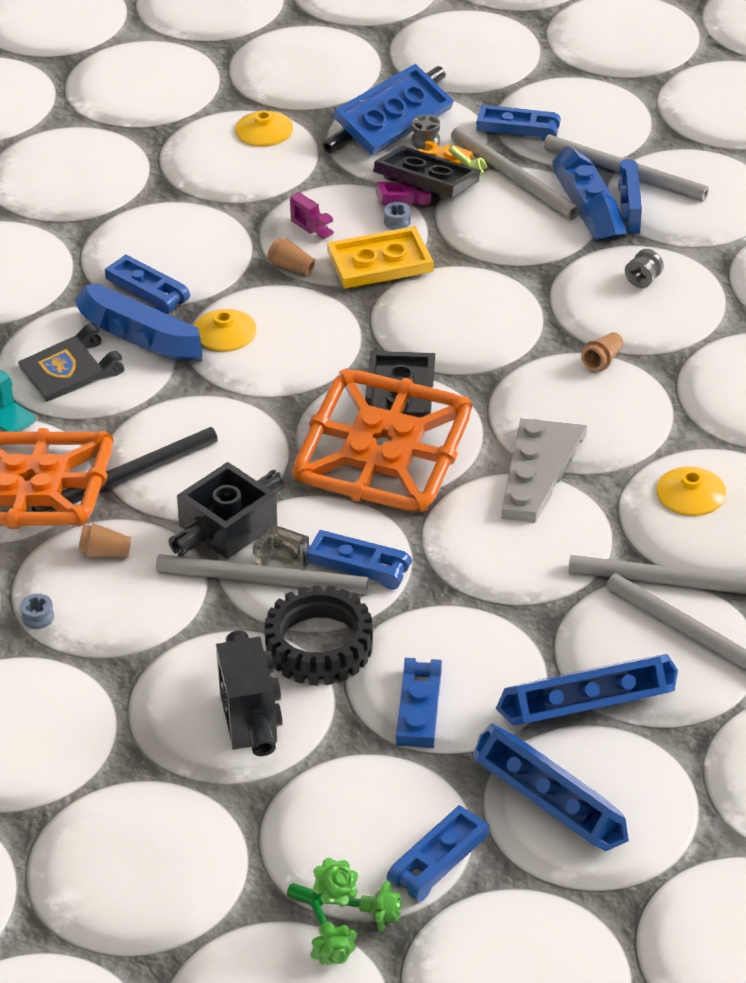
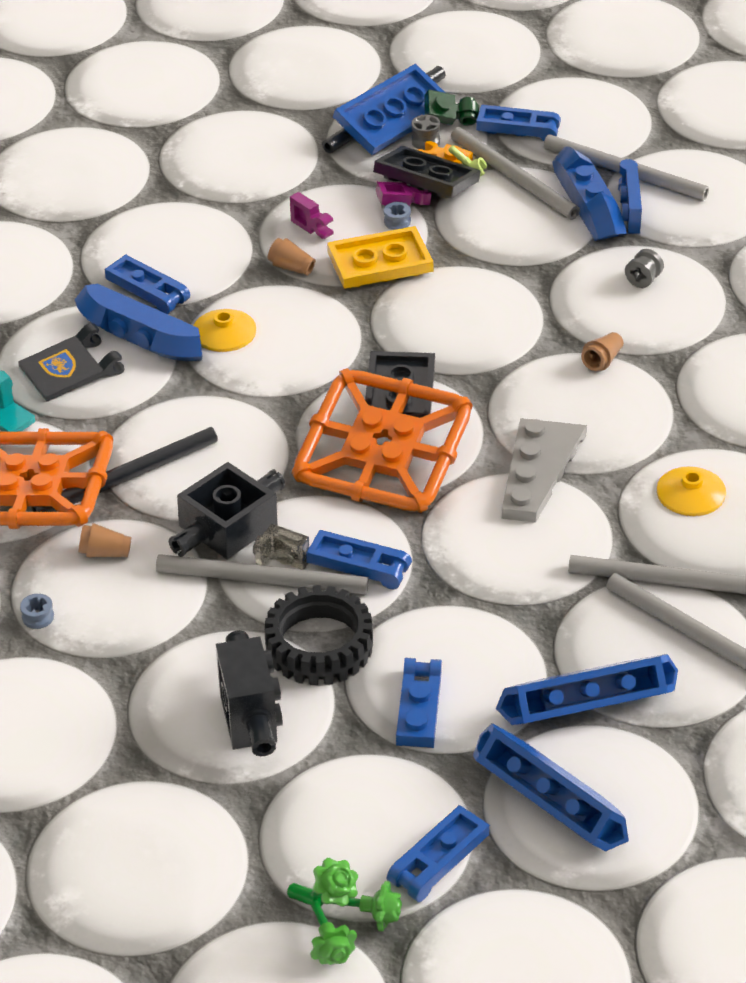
(264, 128): yellow dish -> none
(447, 111): none -> dark green plate

